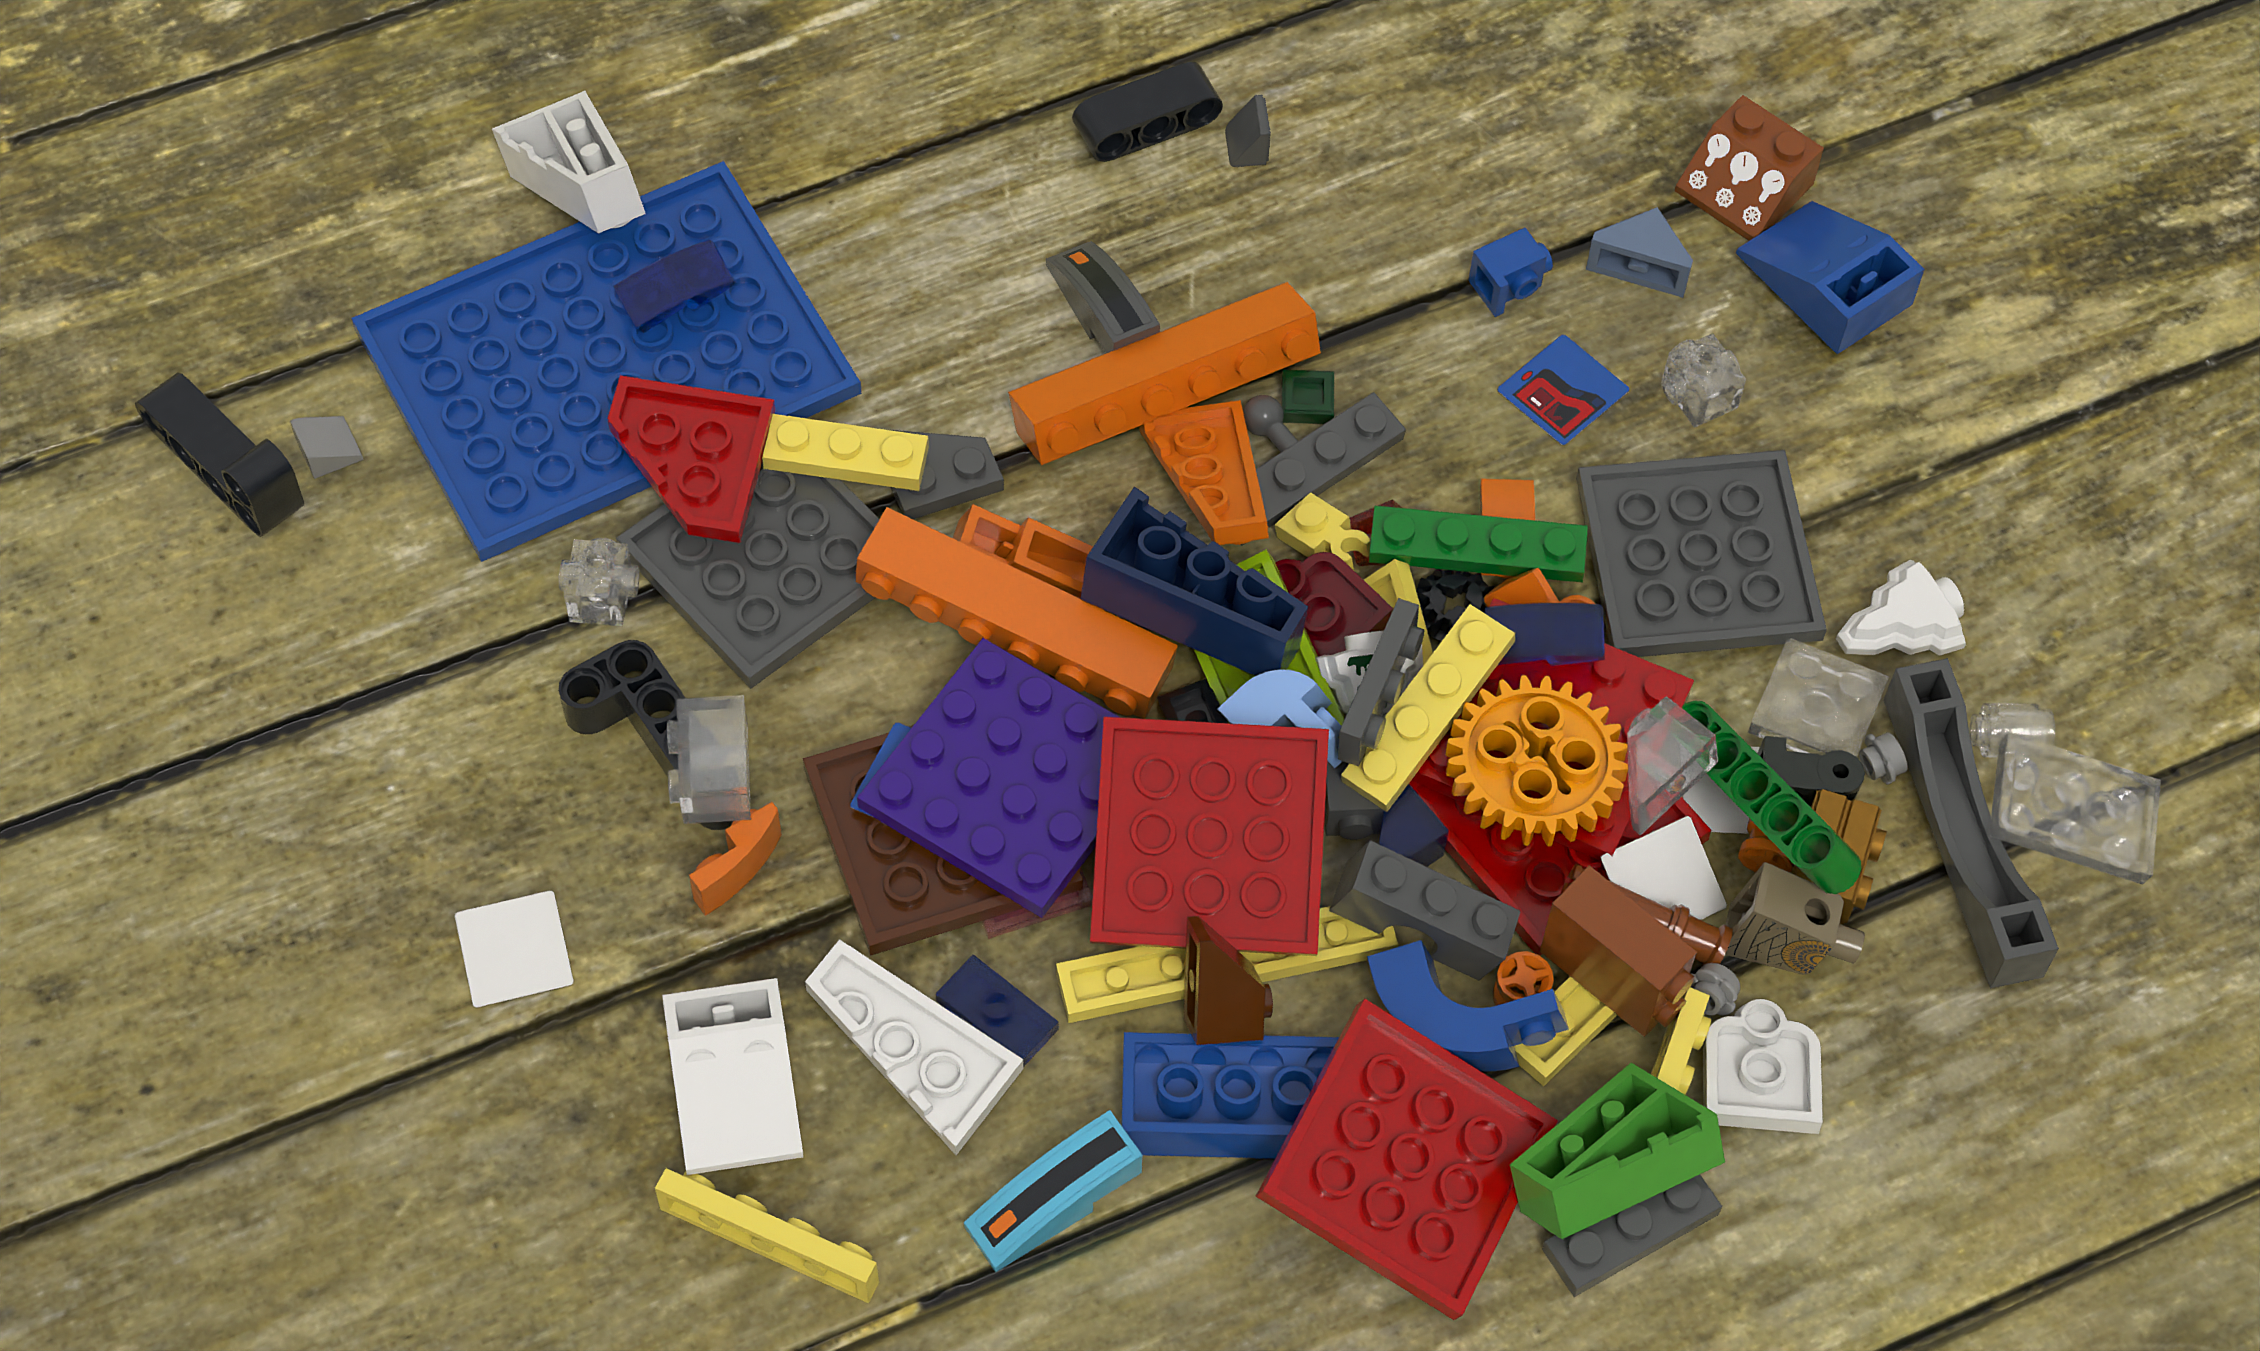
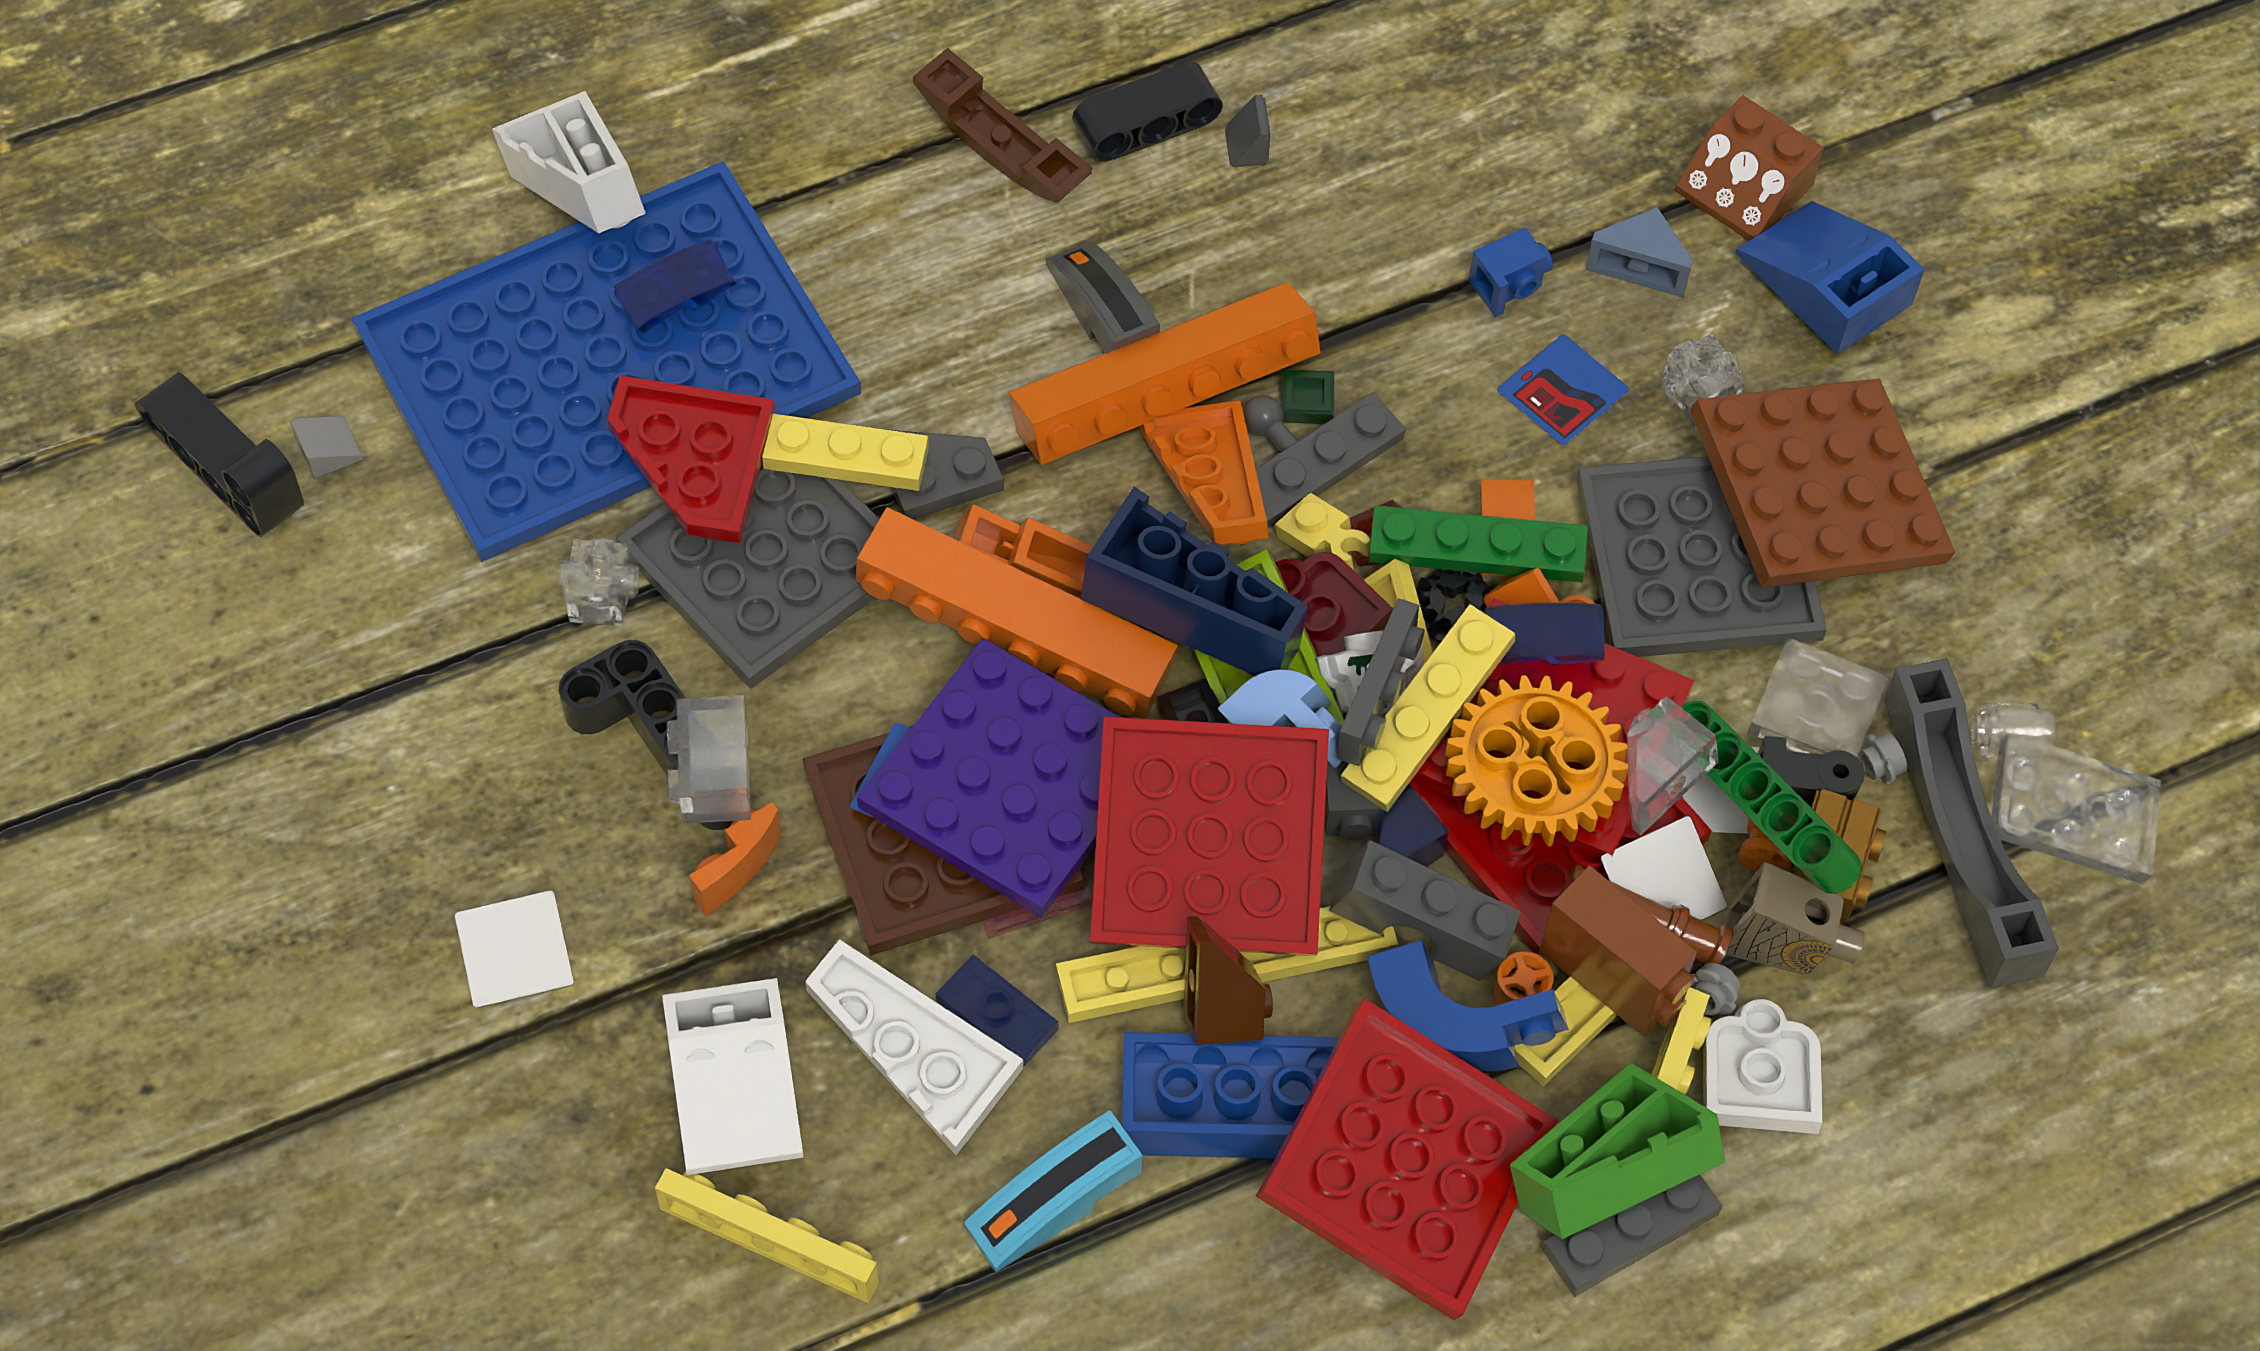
(995, 132): none -> reddish brown slope
(1821, 482): none -> dark orange plate
(1907, 615): white rock -> none

